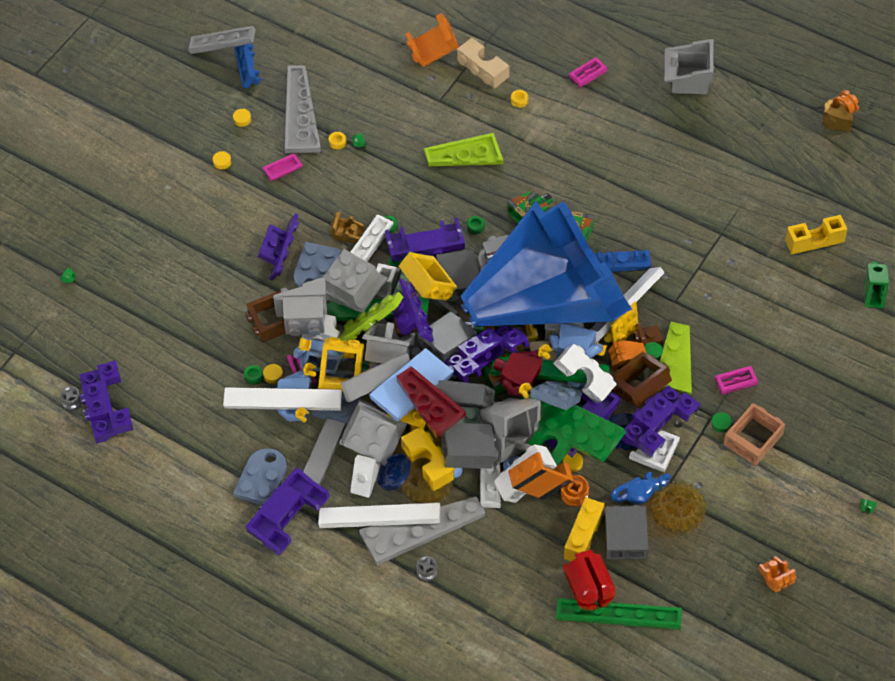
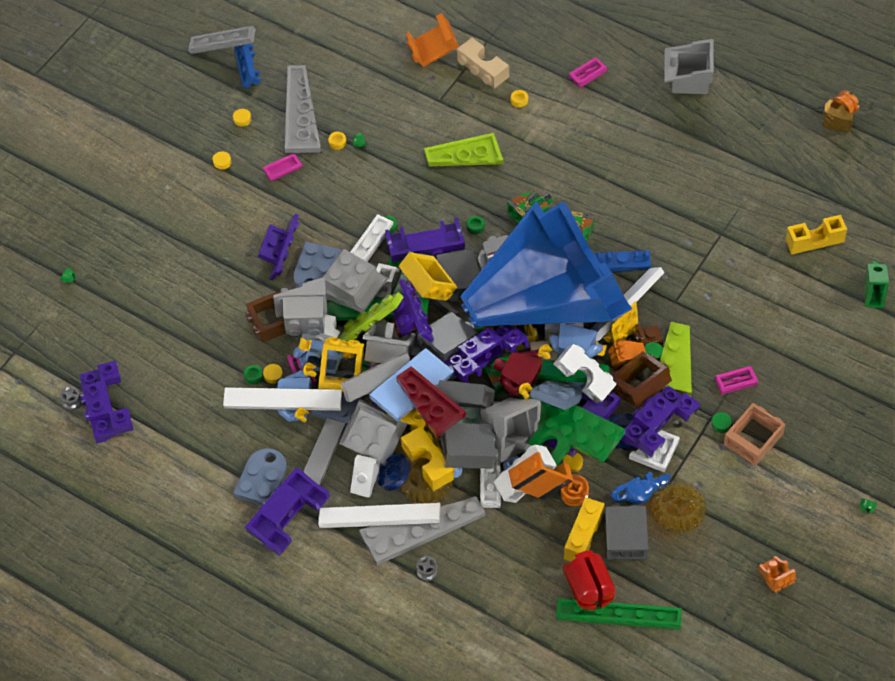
(346, 229): pearl gold hand -> none

